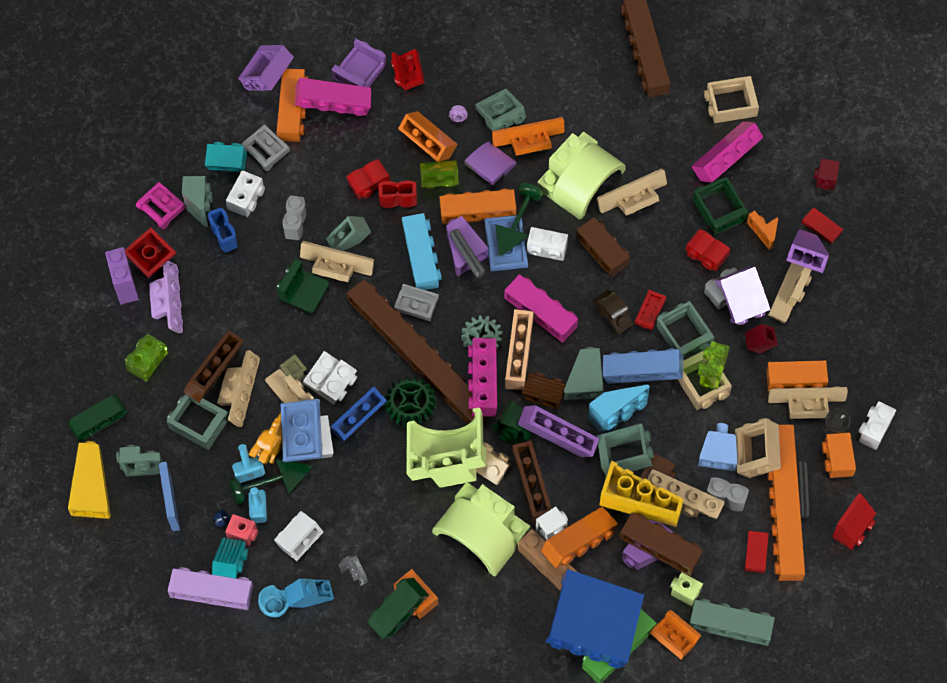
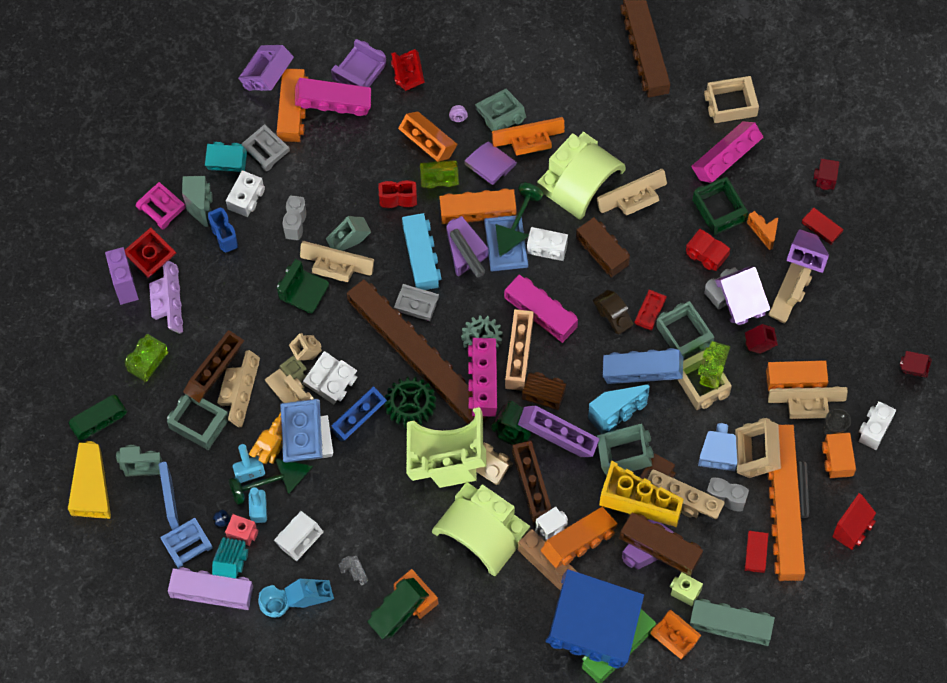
(183, 537): none -> medium blue plate
(309, 343): none -> tan brick
(367, 179): red brick -> none
(586, 376): sand green slope -> none
(915, 364): none -> dark red brick

